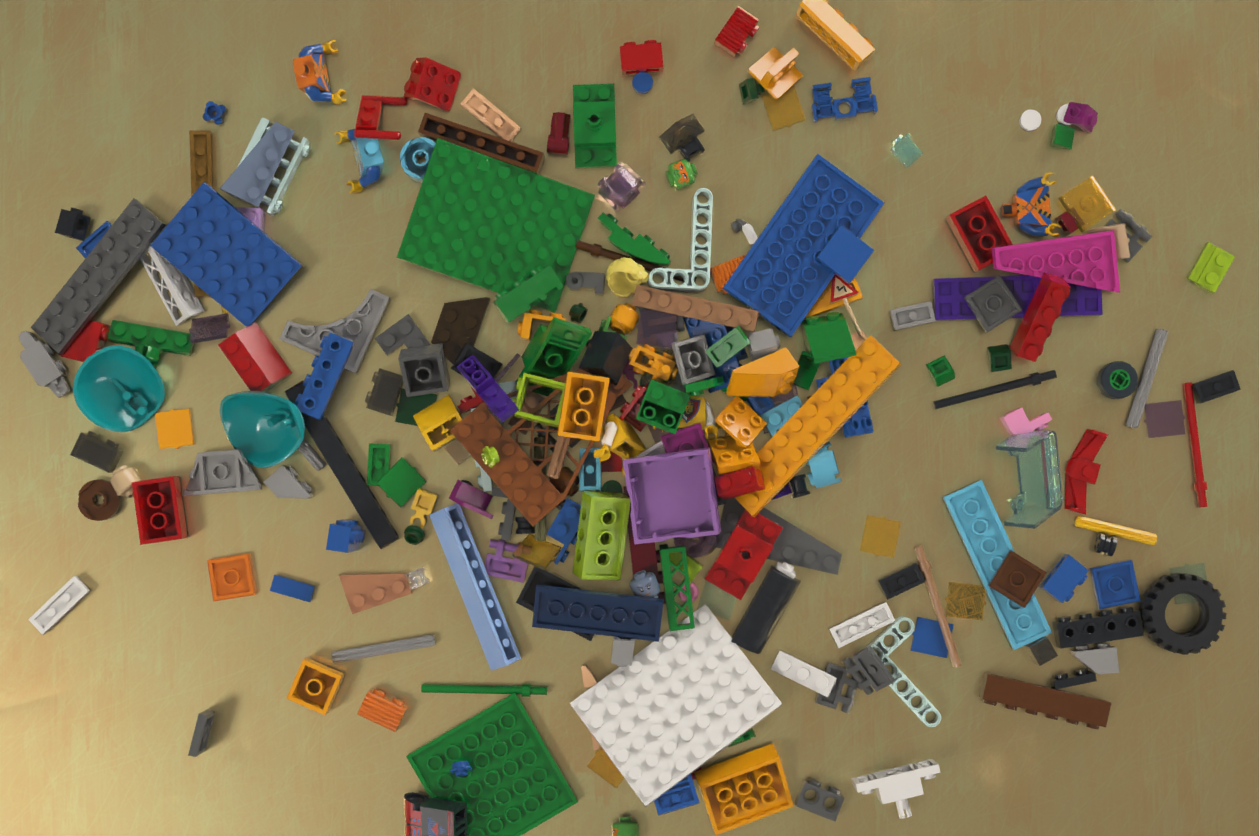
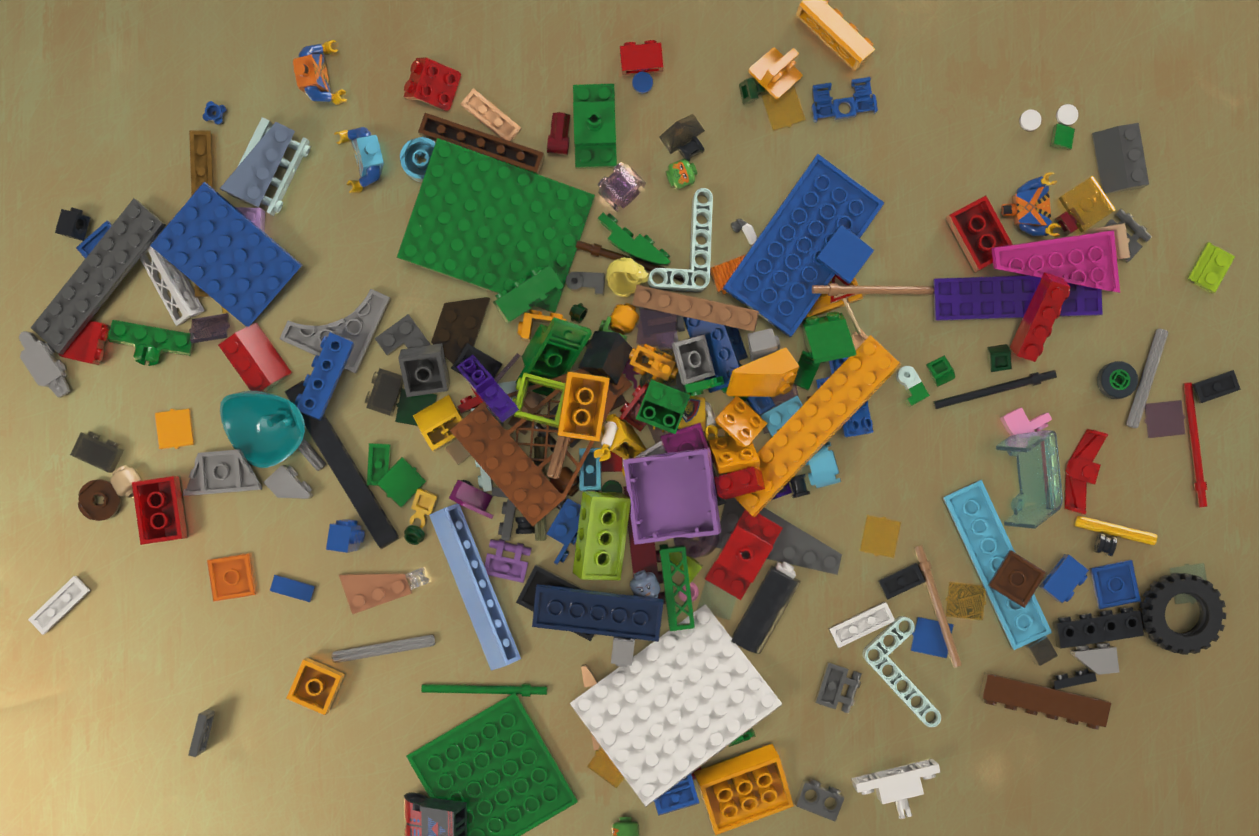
(118, 389): teal piece -> none
(369, 117): red plate -> none
(382, 709): orange brick -> none
(461, 768): blue plate -> none
(490, 456): lime plate -> none
(536, 552): clear yellow piece -> none
(727, 347): green plate -> none
(736, 32): red brick -> none
(804, 673): white plate -> none
(834, 289): none -> medium nougat bar
(872, 668): dark grey plate -> none
(905, 150): clear light blue bracket -> none
(909, 378): none -> leg
(912, 315): light grey plate -> none
(992, 303): dark grey tile -> none
(1081, 115): magenta bracket -> none
(1120, 158): none -> dark grey slope

